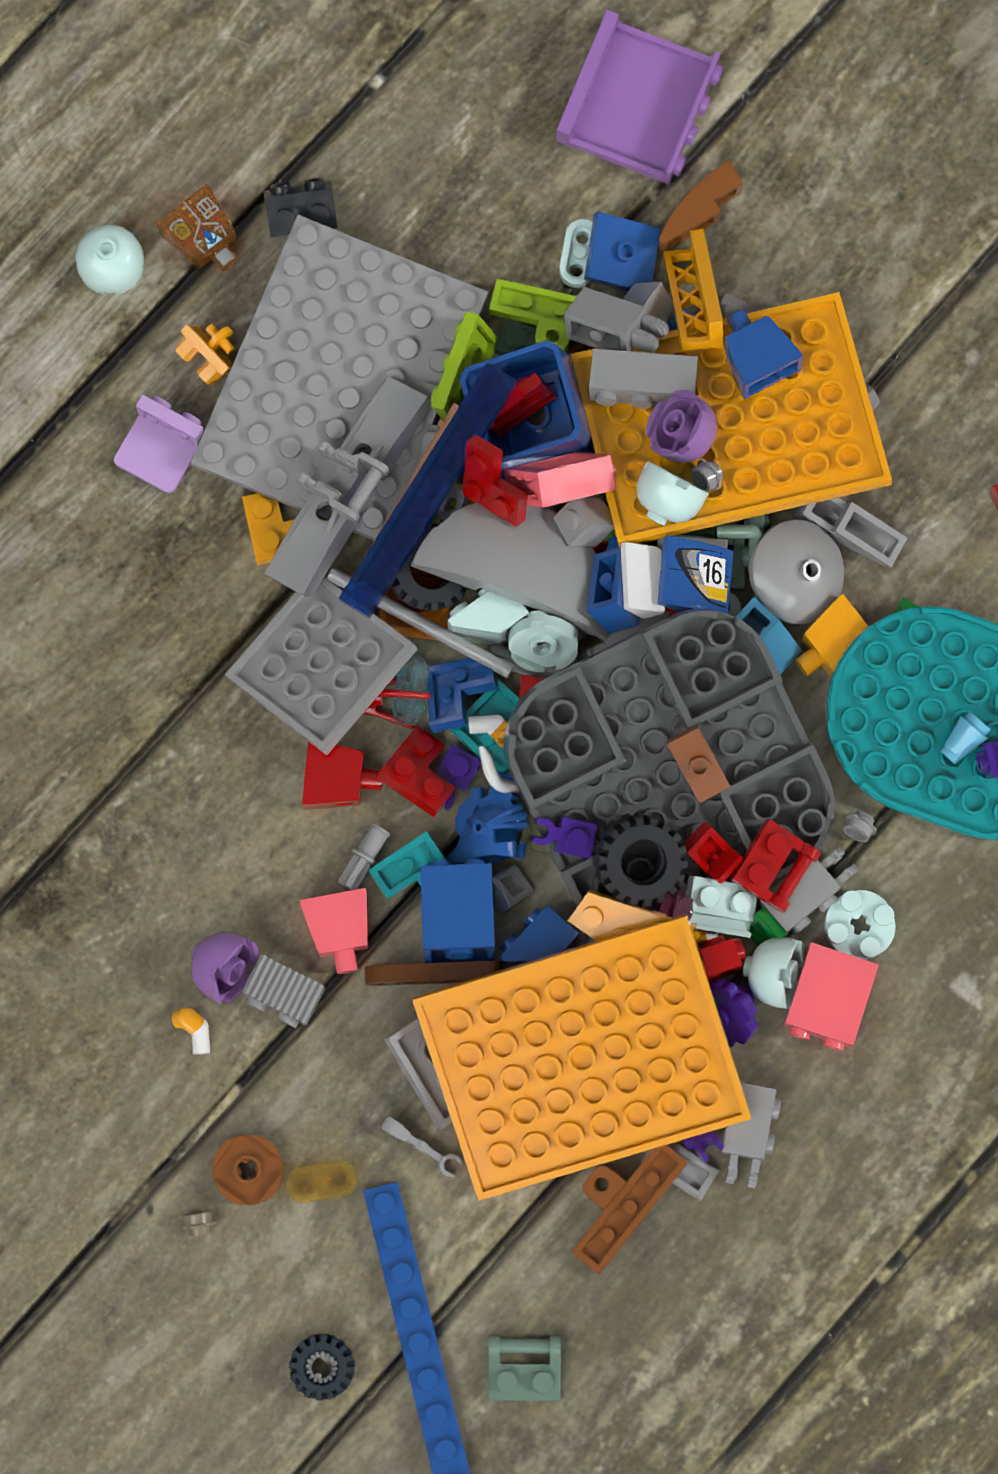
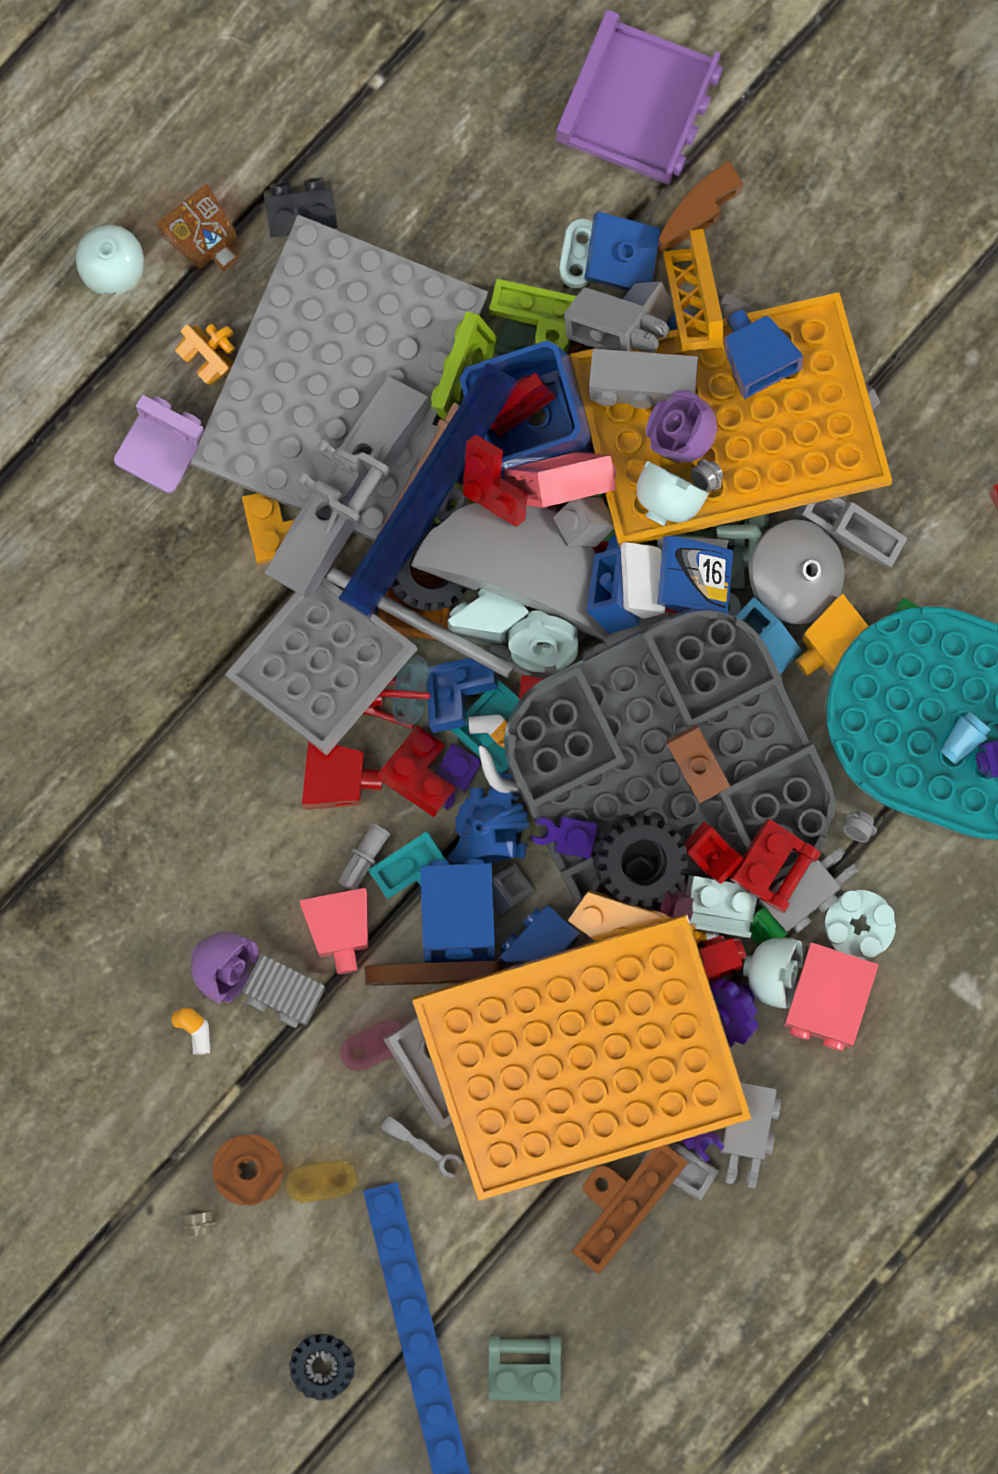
(372, 1043): none -> clear pink plate

